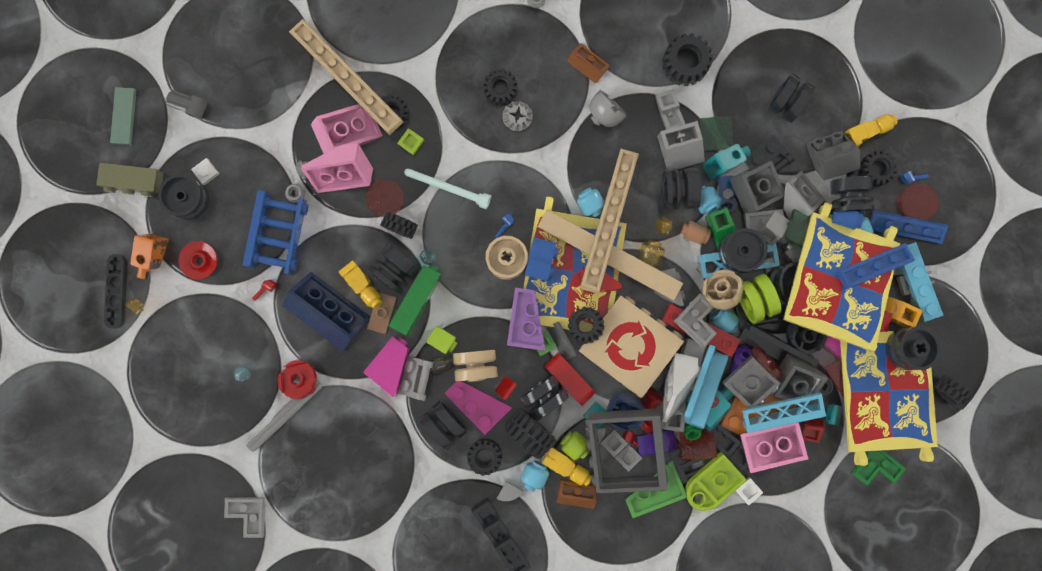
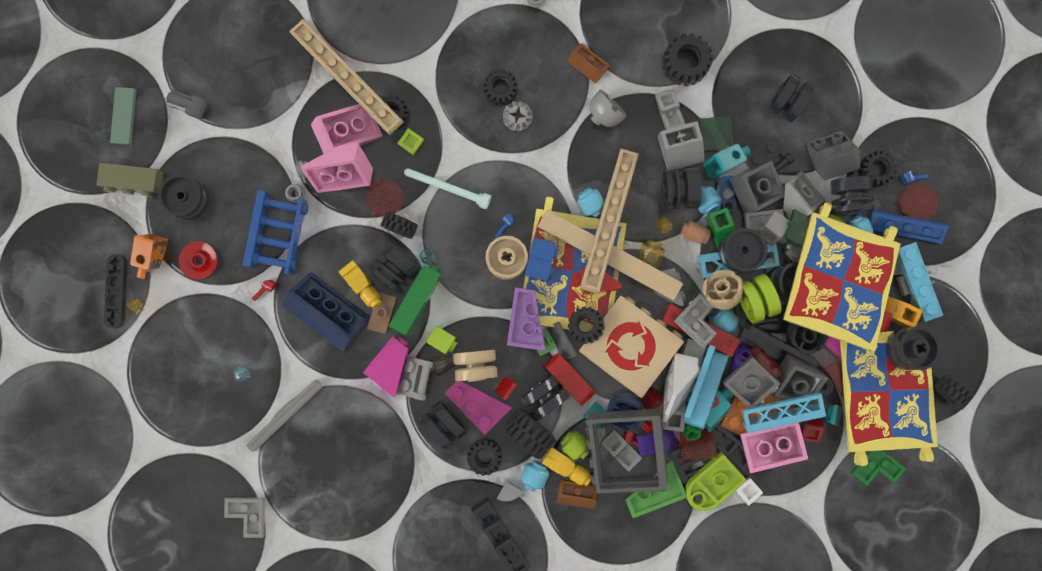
(205, 171): white plate -> none
(304, 387): red plate -> none
(848, 219): blue cone -> none
(869, 129): yellow piece -> none
(875, 266): blue tile -> none

